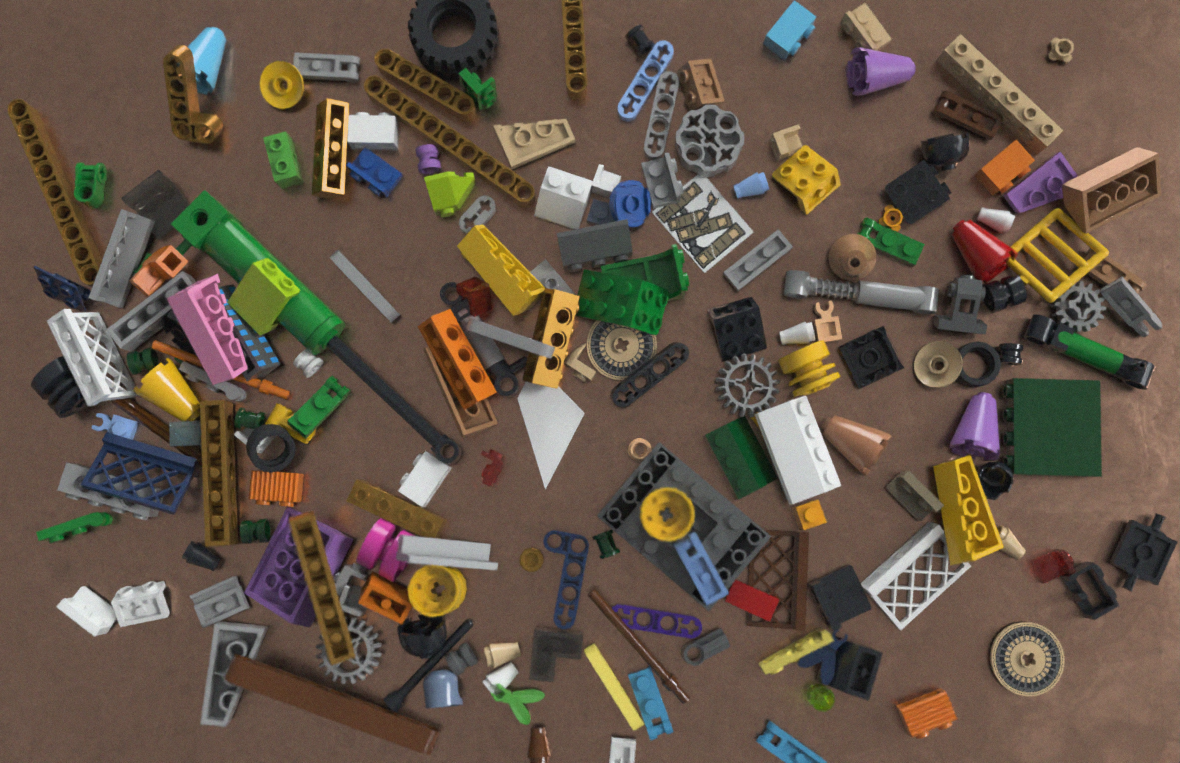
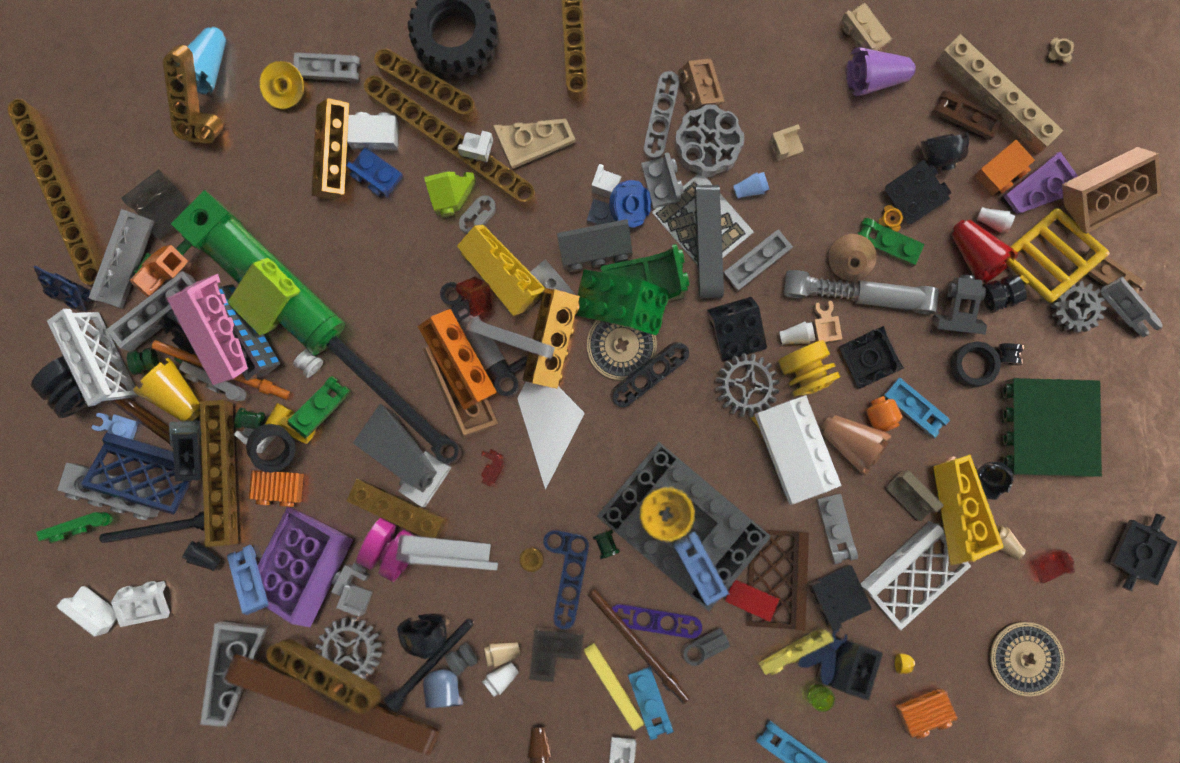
(90, 179): green piece -> none
(187, 456): none -> black slope
(197, 521): none -> black piece
(219, 601): light grey plate -> none
(247, 580): none -> medium blue plate
(255, 531): dark green wheel -> none
(283, 160): bright green brick -> none
(312, 675): none -> pearl gold beam
(322, 587): pearl gold brick -> none
(364, 286): light grey beam -> none
(385, 598): orange brick -> none
(393, 447): none -> dark grey slope
(423, 590): yellow wheel -> none
(428, 159): medium lavender wheel -> none
(476, 146): none -> white panel
(482, 95): green bracket -> none
(516, 701): bright green piece -> none
(563, 198): white slope -> none
(580, 370): tan plate -> none
(639, 442): light nougat plate -> none
(640, 40): black bush -> none
(645, 81): light blue beam -> none
(709, 241): none -> dark grey beam
(740, 457): dark green slope -> none
(789, 30): medium azure brick -> none
(808, 178): yellow bracket -> none
(809, 514): light orange brick -> none
(836, 528): none -> light grey plate
(884, 414): none -> orange head
(904, 663): none -> yellow hinge
(916, 407): none -> dark azure plate
(928, 359): tan dish -> none
(978, 429): medium lavender cone -> none
(1063, 339): piece -> none
(1105, 592): black window -> none

